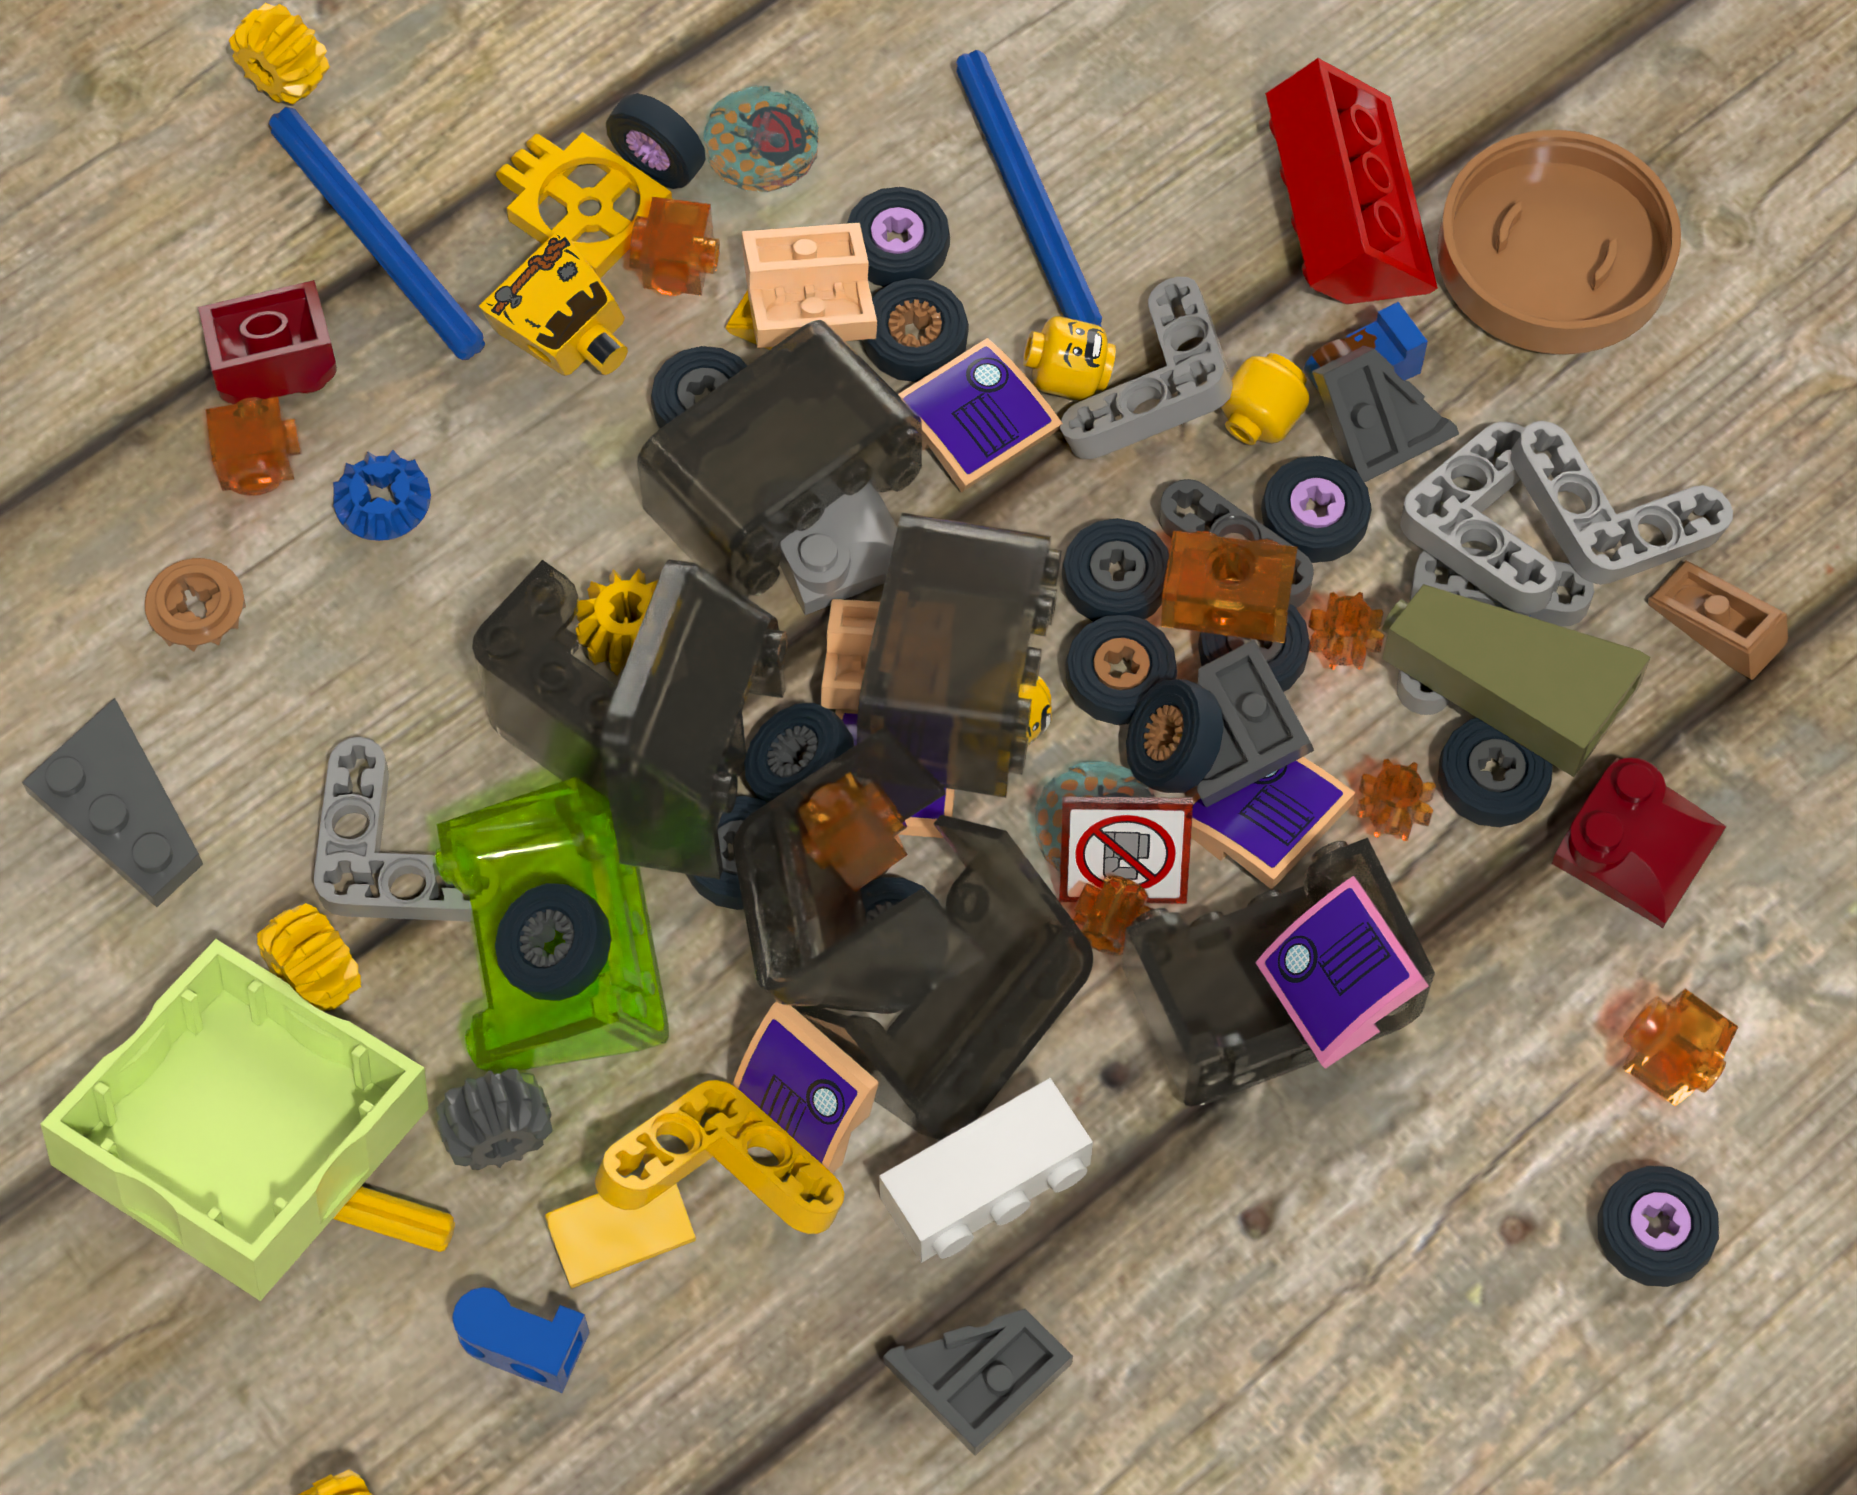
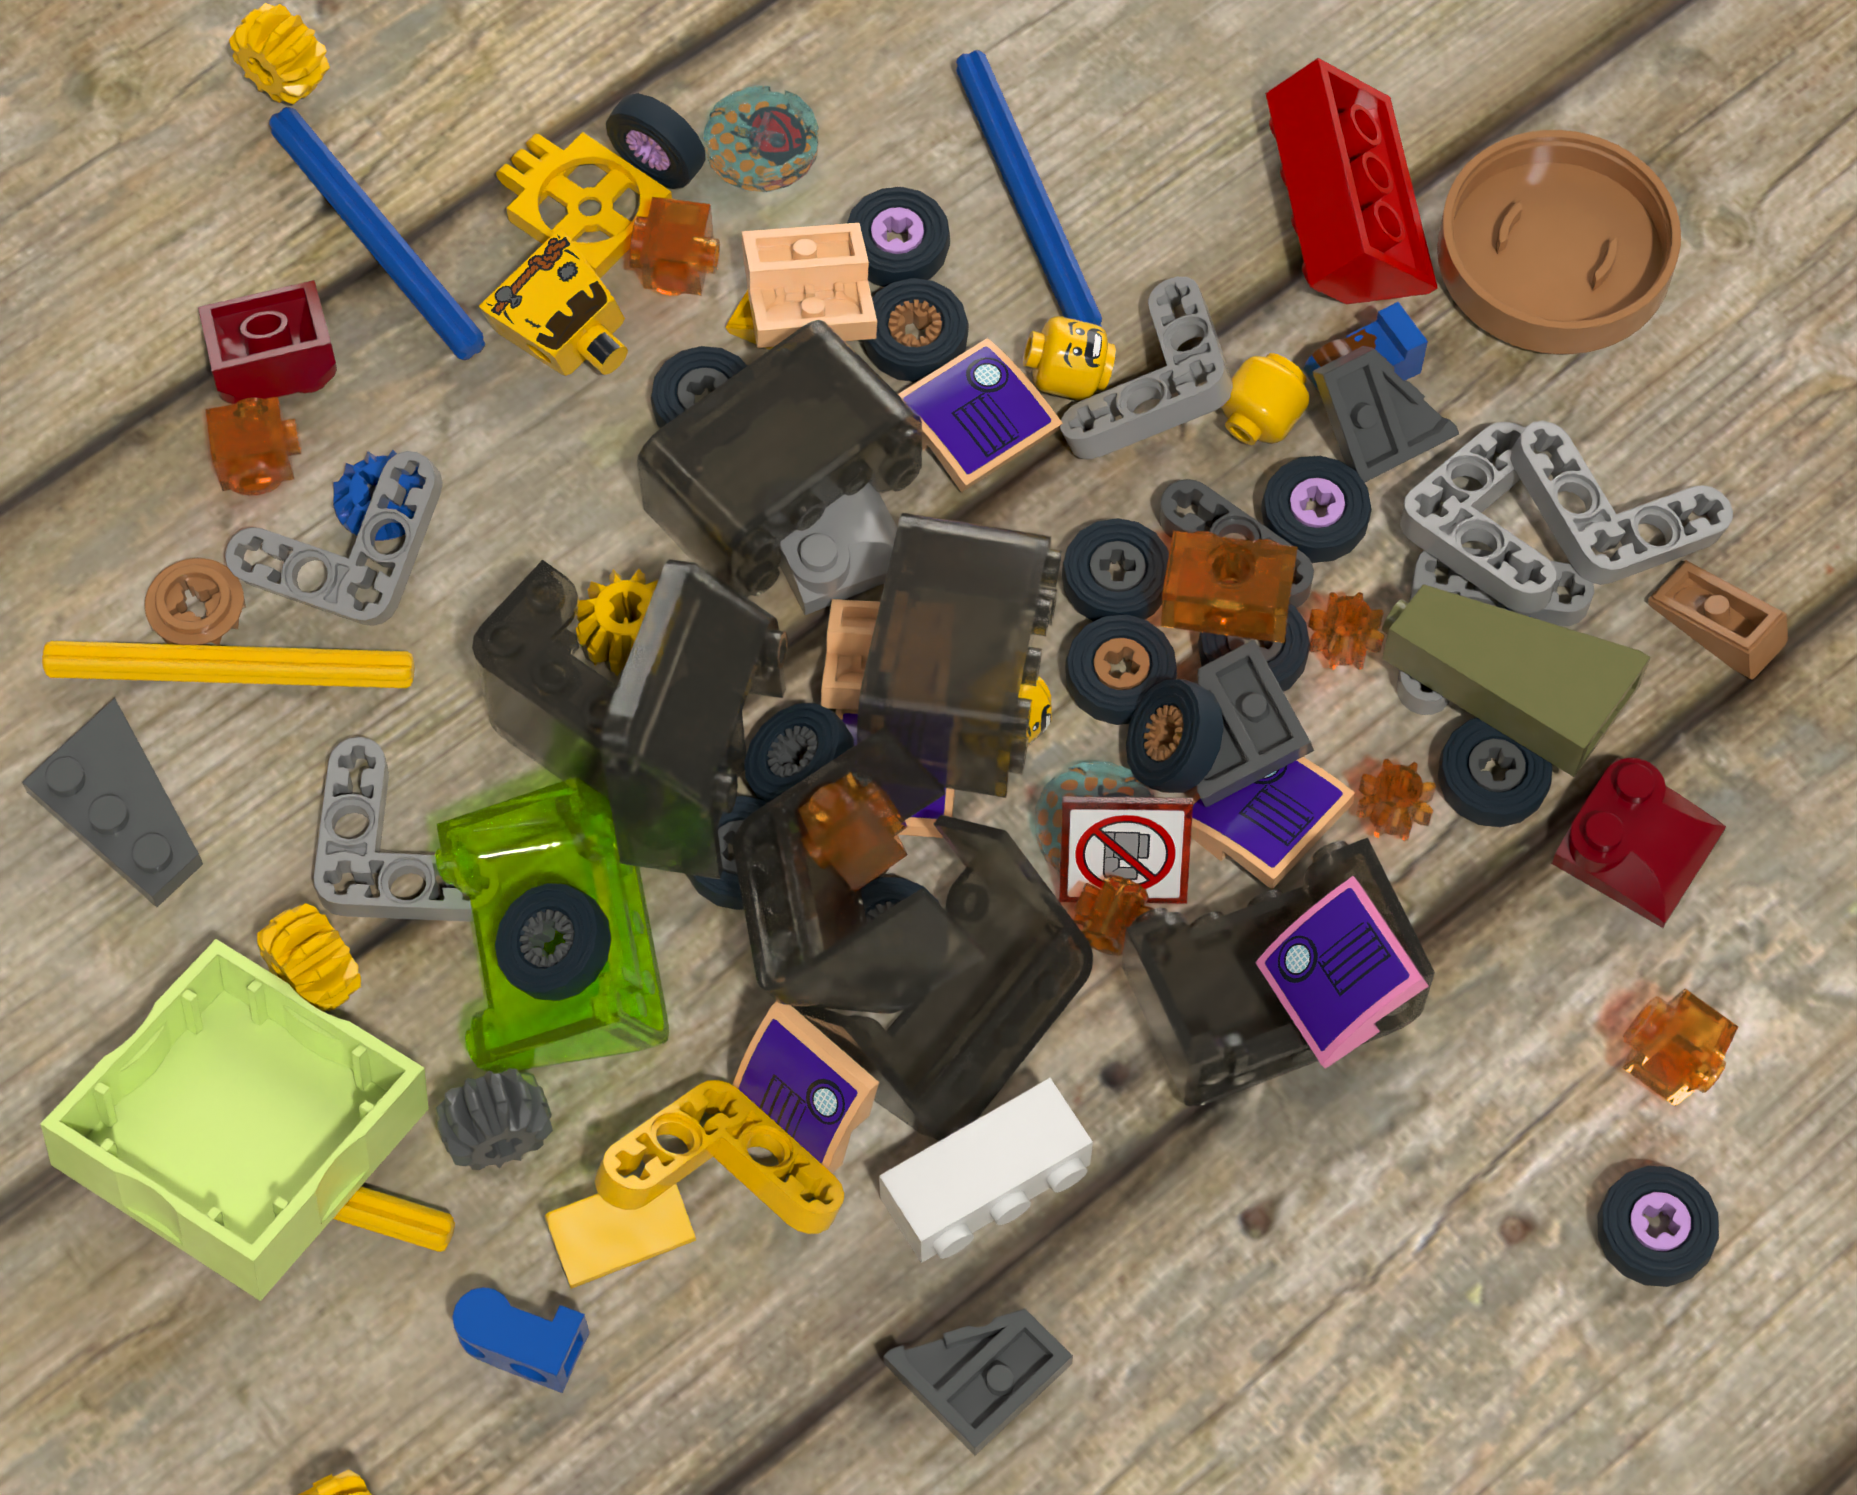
(228, 664): none -> yellow axle
(350, 573): none -> light grey beam

